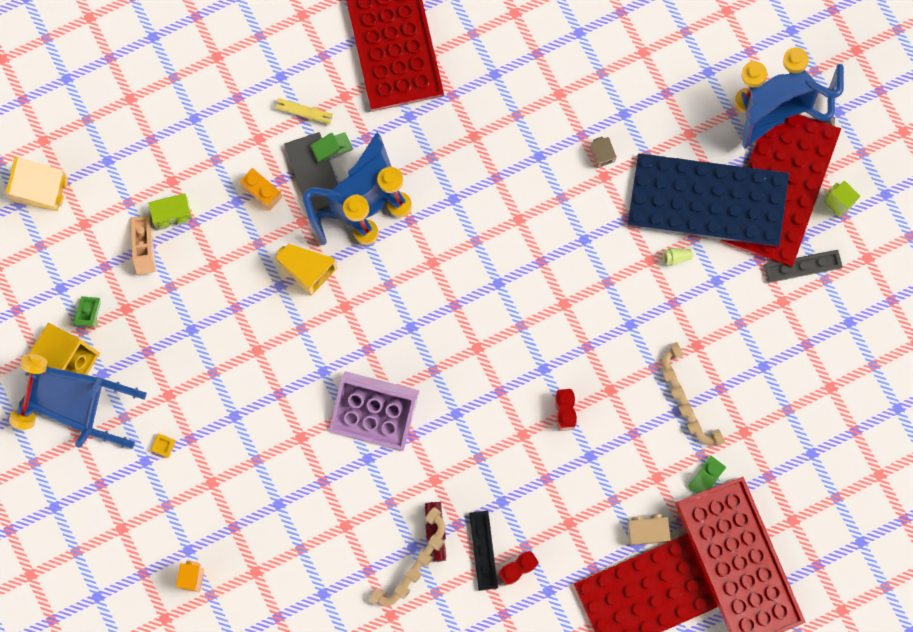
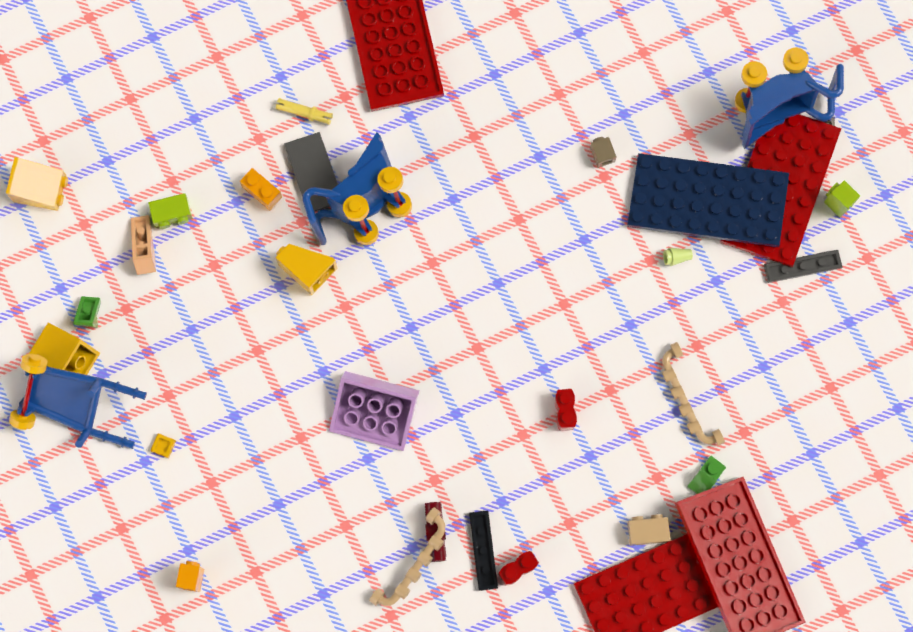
(331, 146): bright green slope -> none

